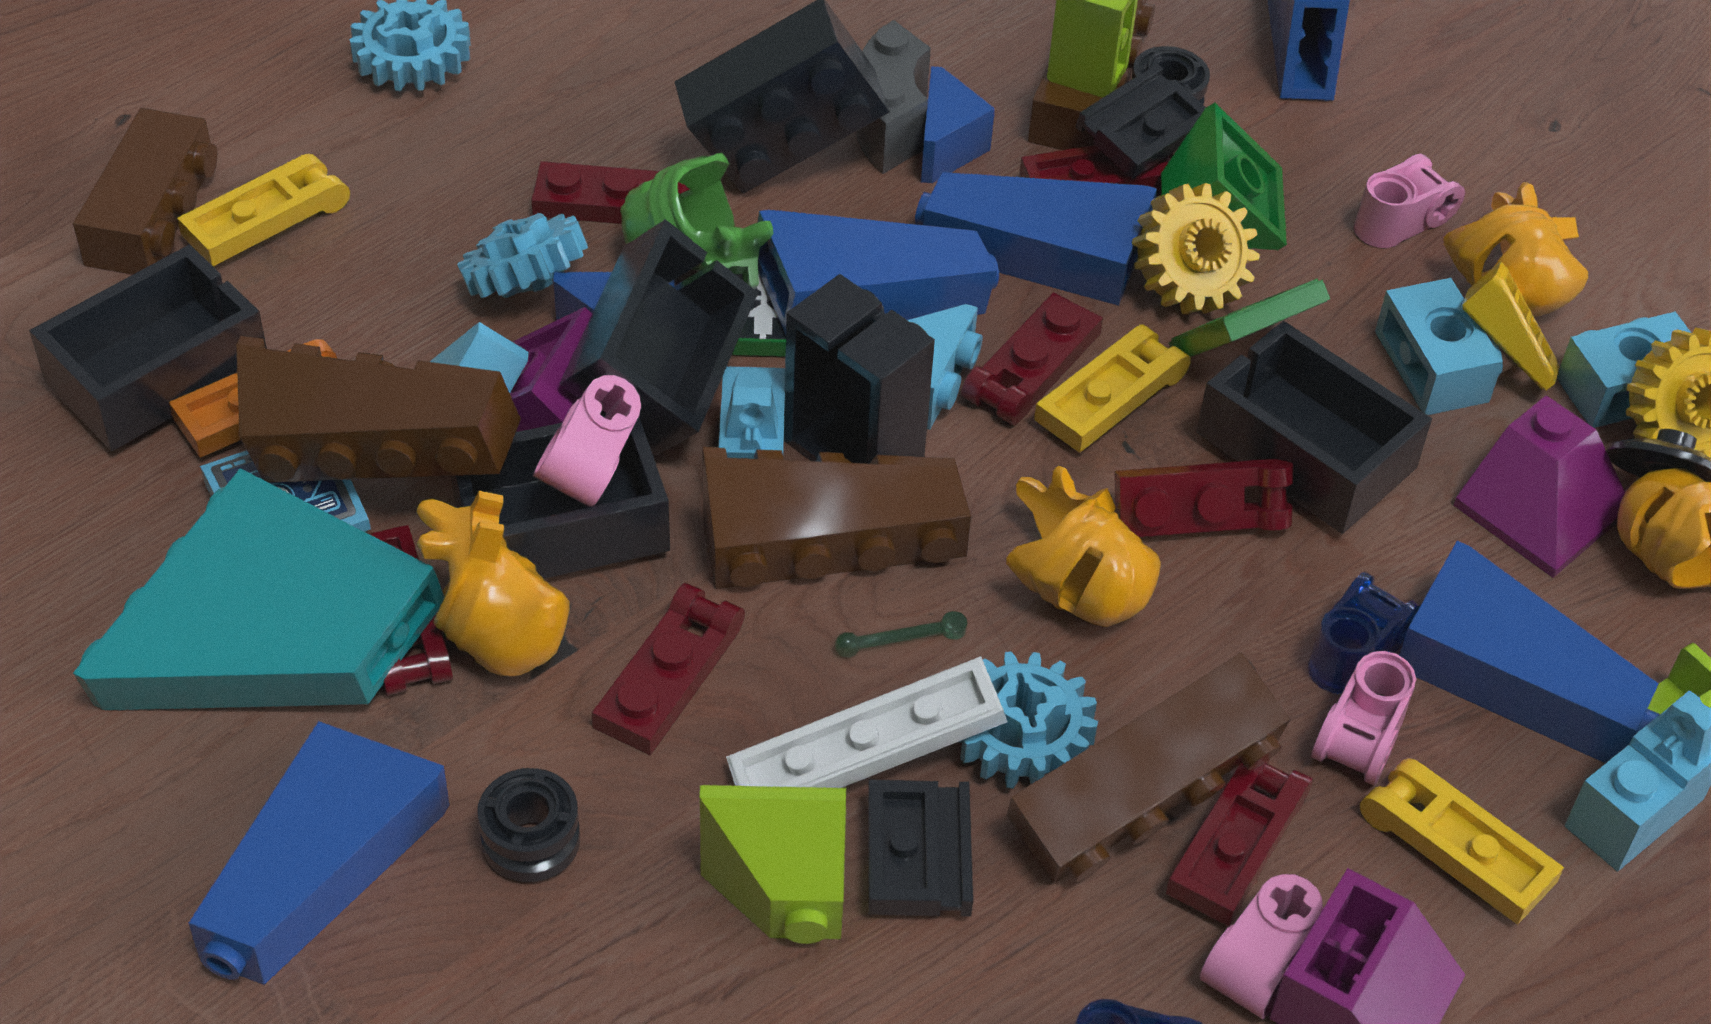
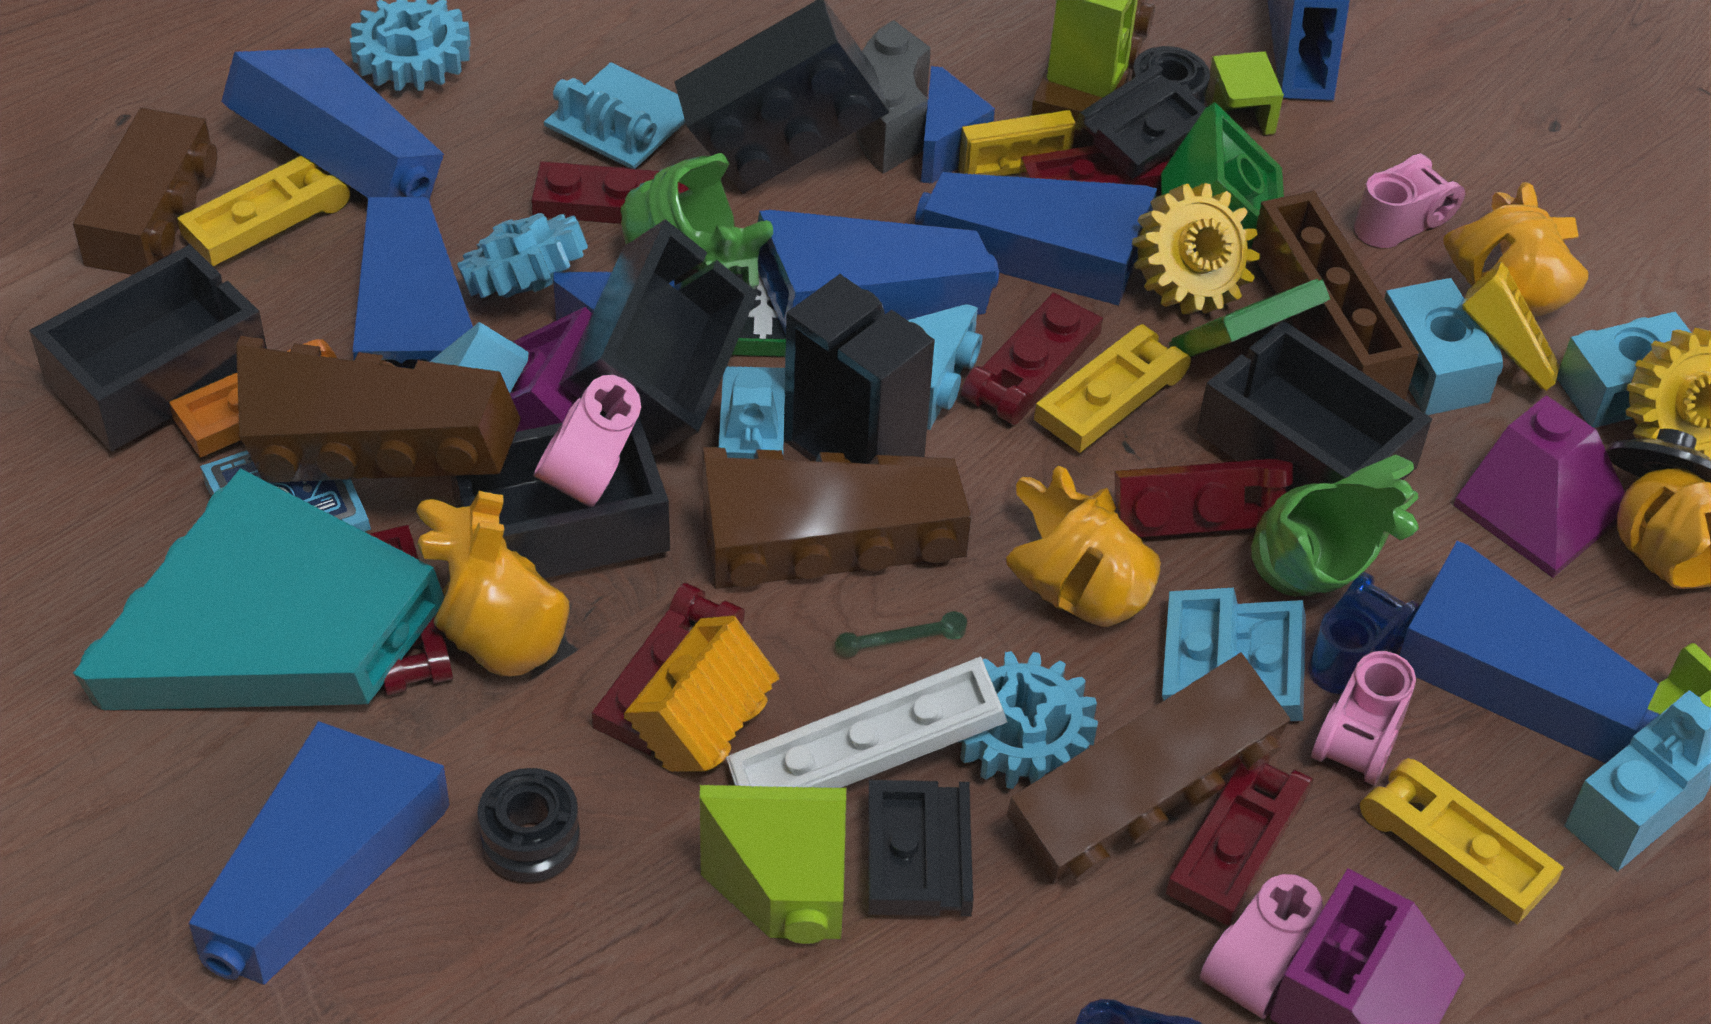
(332, 120): none -> blue slope
(407, 285): none -> blue slope
(616, 114): none -> medium azure hinge
(703, 695): none -> light orange brick
(999, 145): none -> yellow plate
(1211, 628): none -> medium azure slope
(1246, 83): none -> lime panel
(1304, 243): none -> reddish brown brick
(1333, 532): none -> bright green piece

